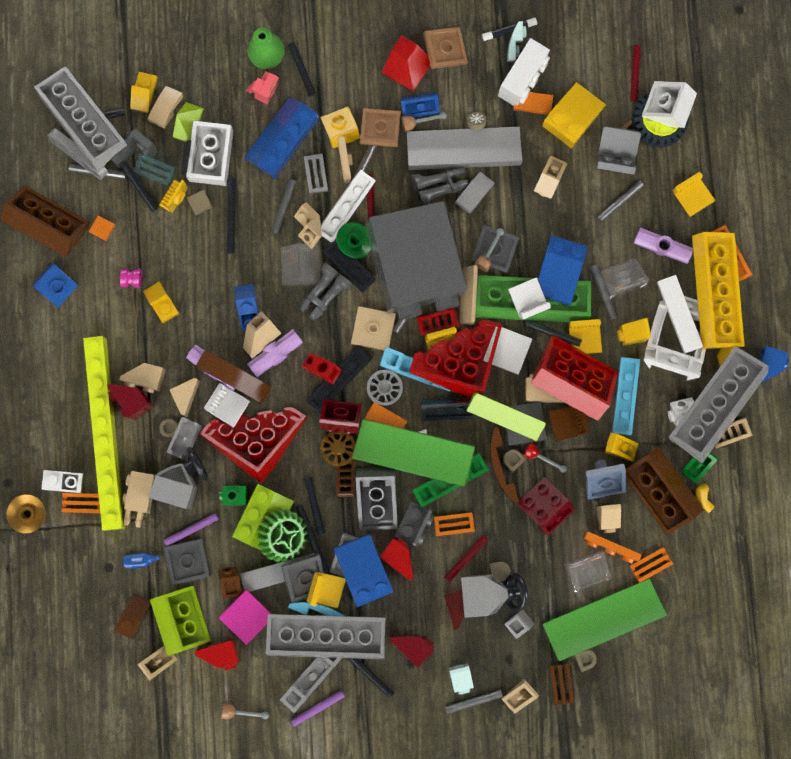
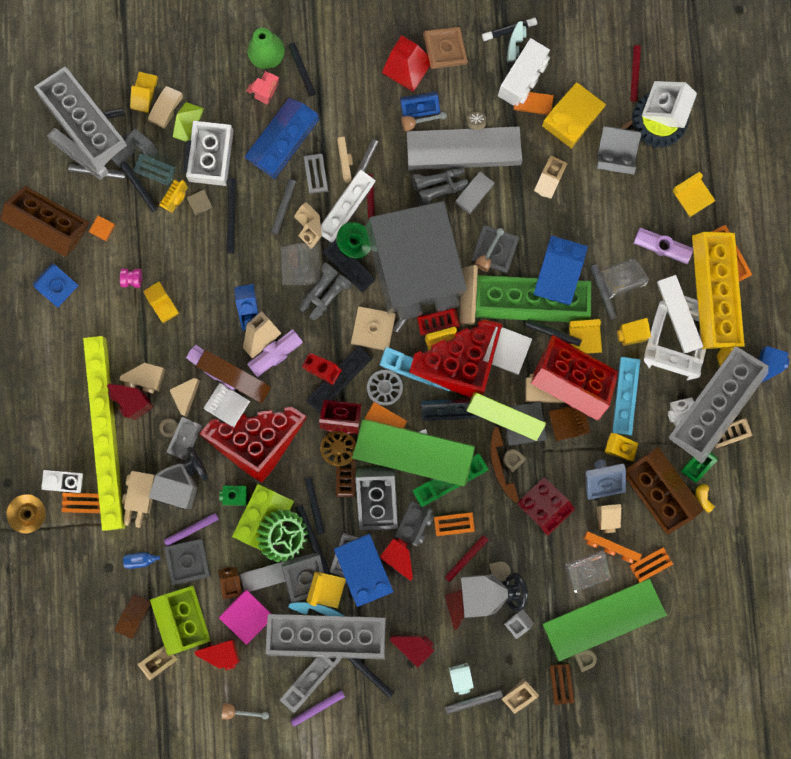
(340, 125): yellow piece -> none
(380, 127): medium nougat plate -> none
(528, 298): white piece -> none
(532, 452): hinge -> none
(621, 200): flat silver bar -> none

